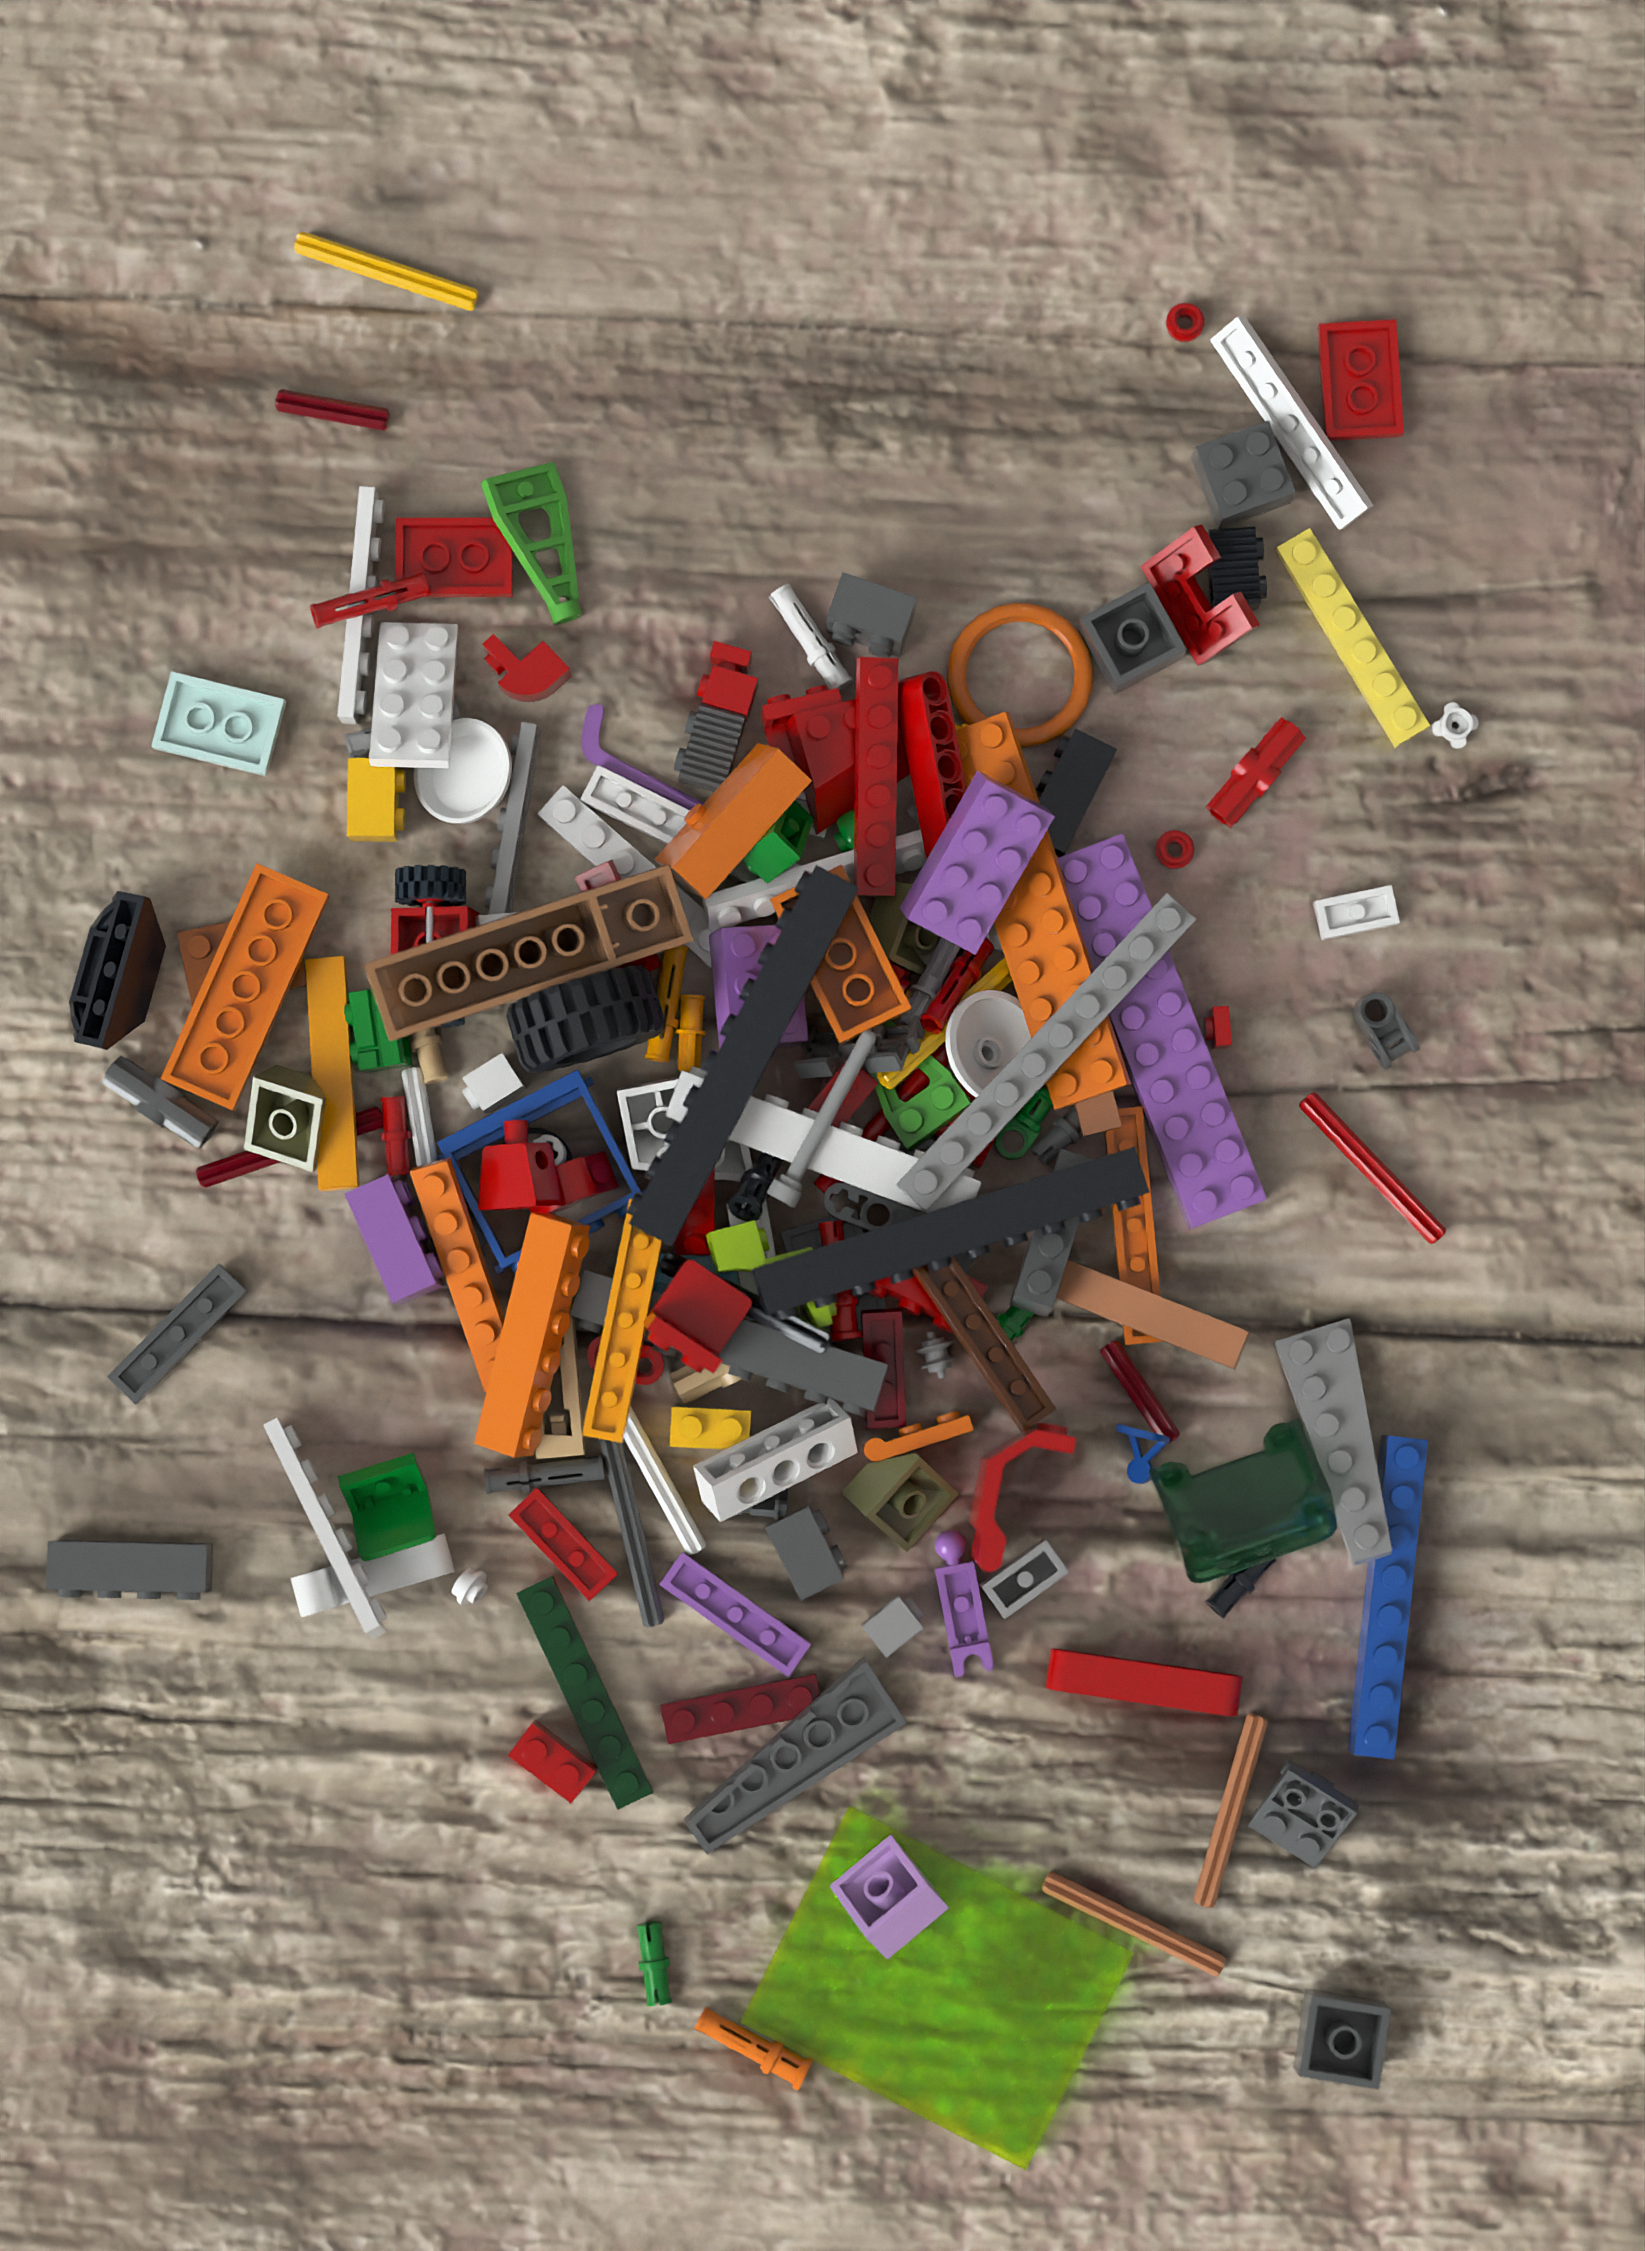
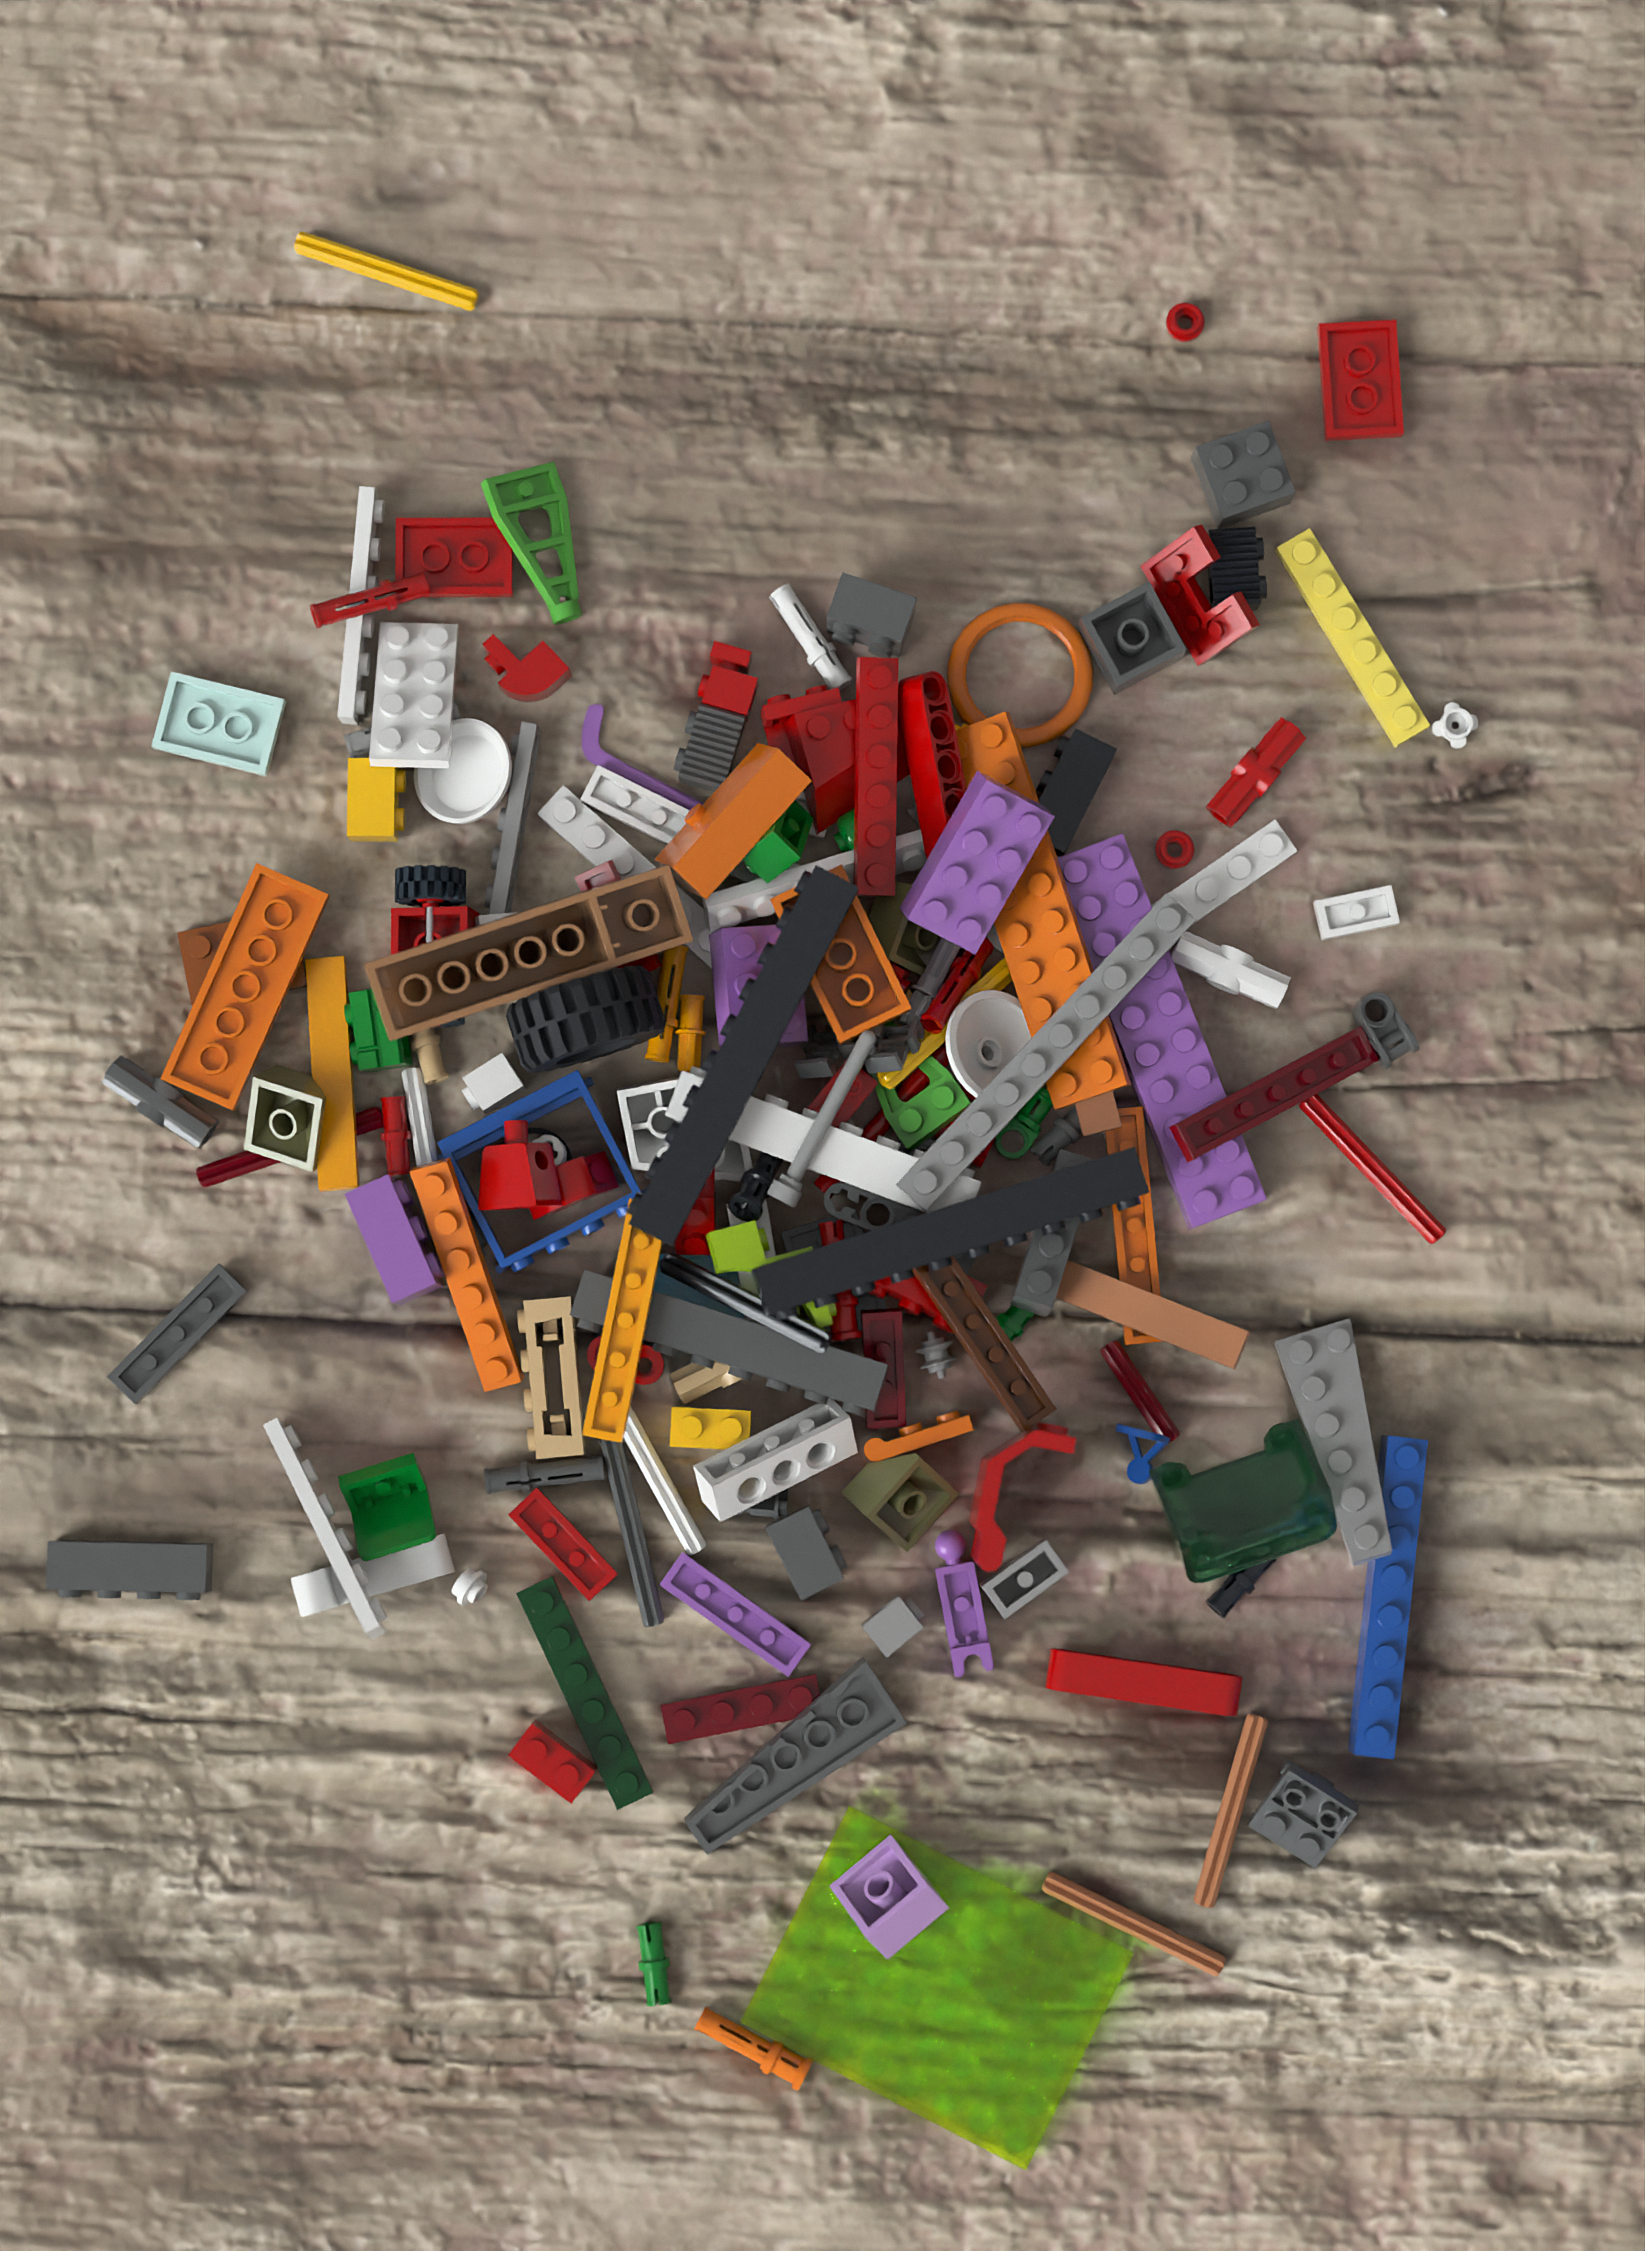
(117, 972): black wedge -> none
(332, 409): dark red axle -> none
(532, 1335): orange brick -> none
(697, 1316): red bracket -> none
(1218, 1027): red plate -> none
(1230, 969): none -> white piece
(1234, 871): none -> white plate
(1273, 1094): none -> dark red plate
(1291, 422): white plate -> none
(1342, 2038): dark grey brick -> none

